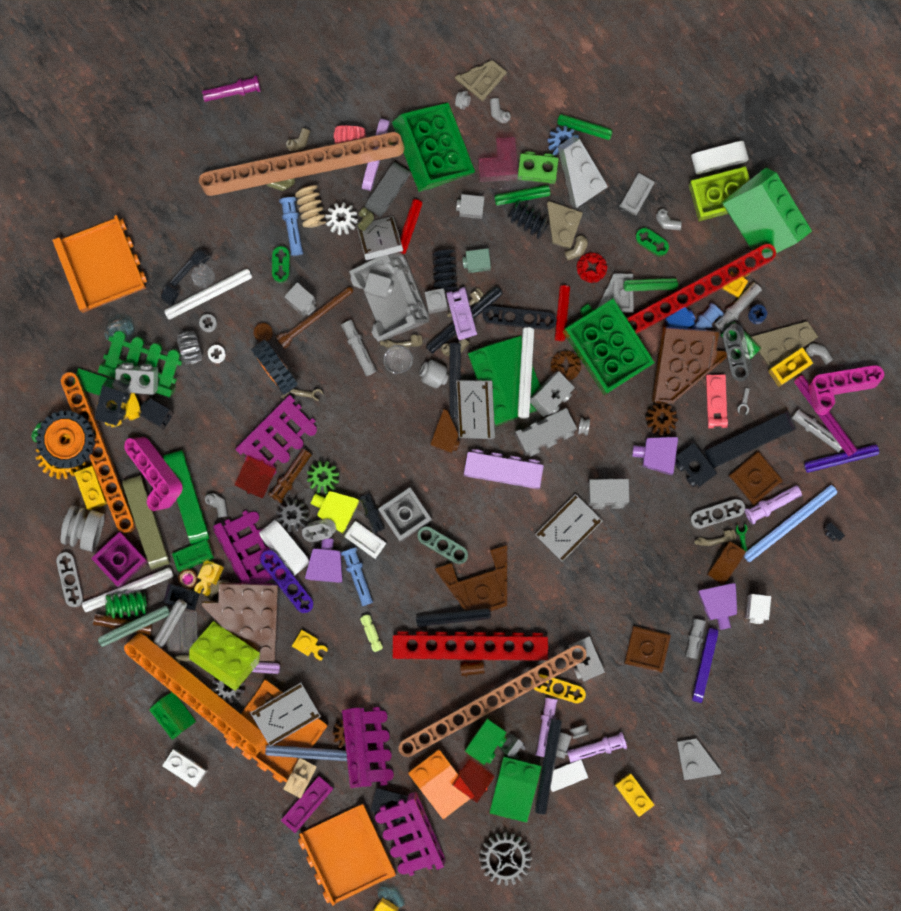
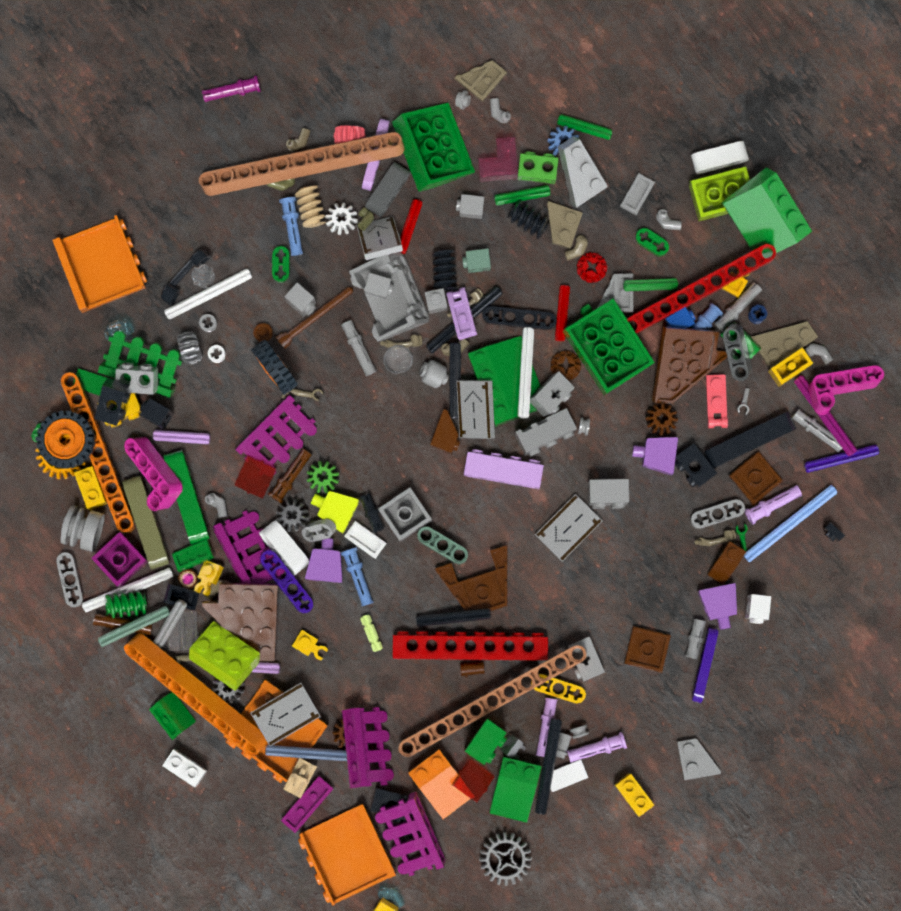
(185, 437): none -> lavender axle

